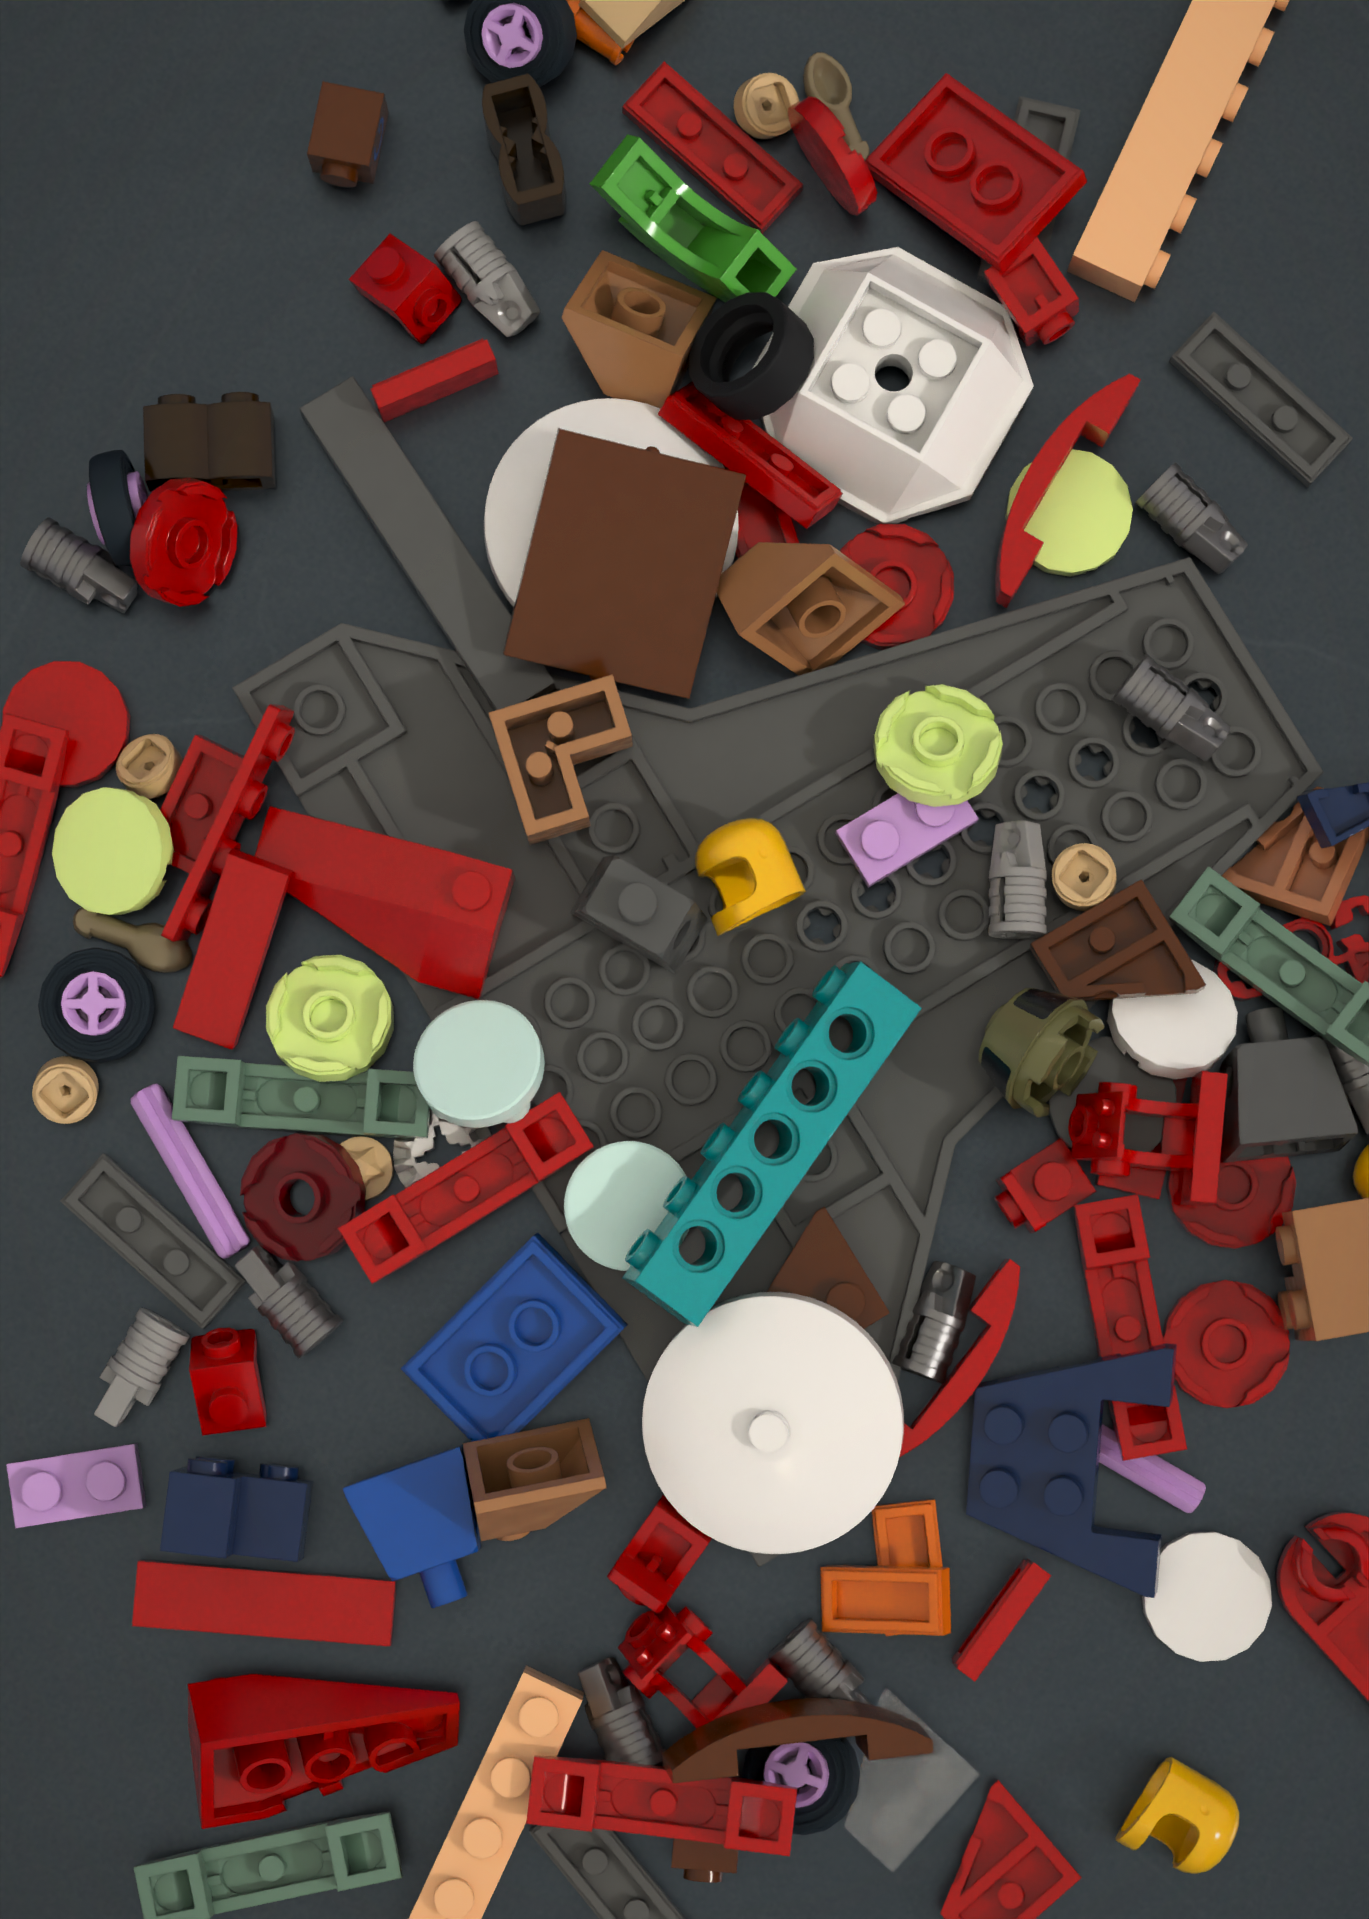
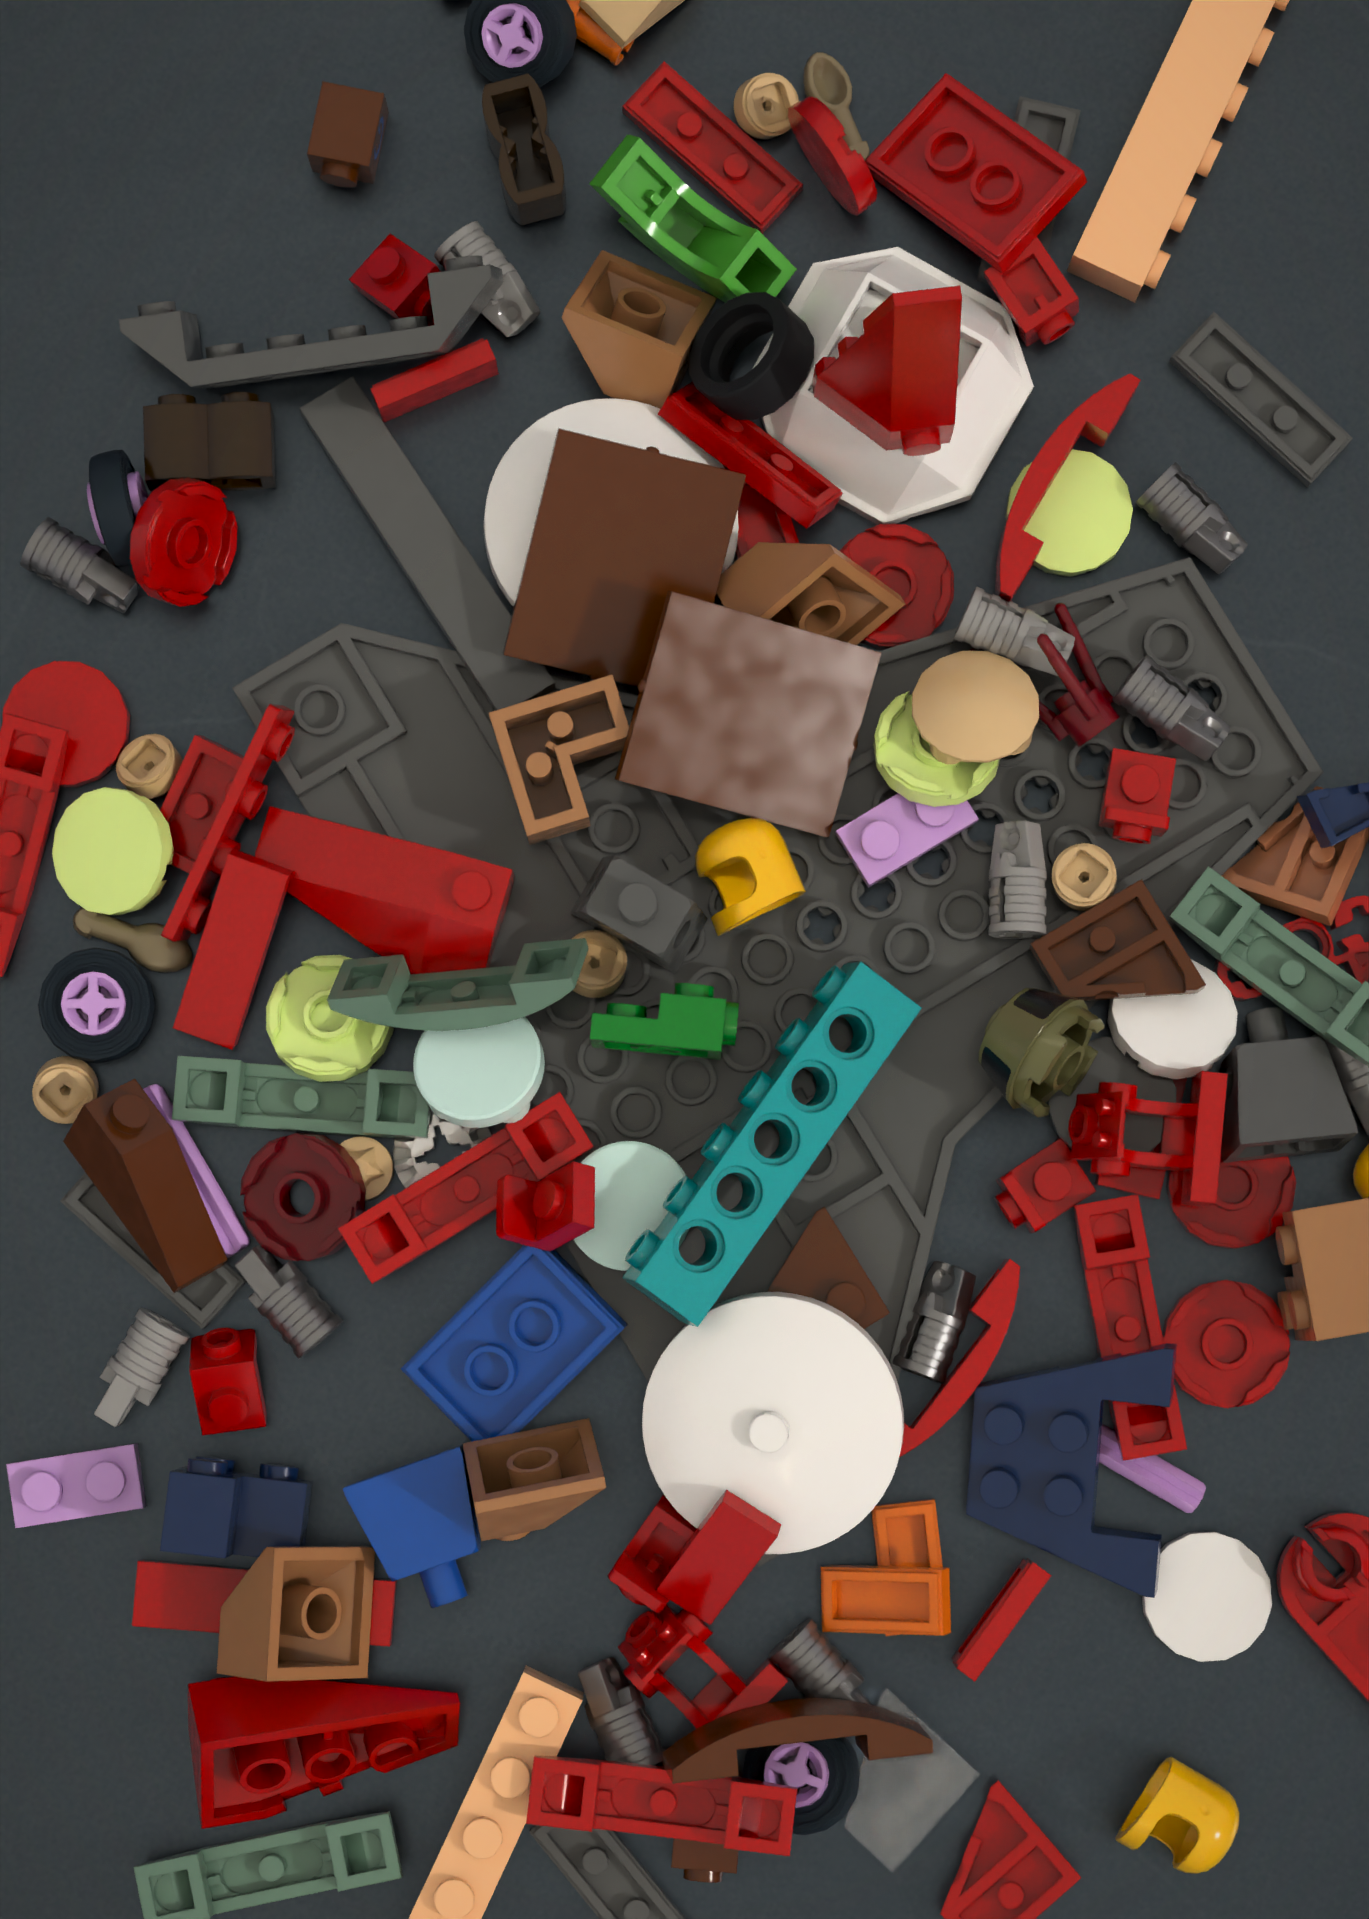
(147, 1182): none -> reddish brown slope
(300, 1615): none -> medium nougat slope
(388, 995): none -> sand green slope
(456, 302): none -> dark grey slope
(548, 1210): none -> red bracket
(603, 965): none -> tan tile
(687, 1025): none -> green plate
(718, 1557): none -> red tile
(747, 714): none -> reddish brown piece
(899, 374): none -> red wedge
(975, 707): none -> tan dish
(1010, 631): none -> light grey hinge
(1087, 704): none -> dark red plant
(1137, 795): none -> red bracket

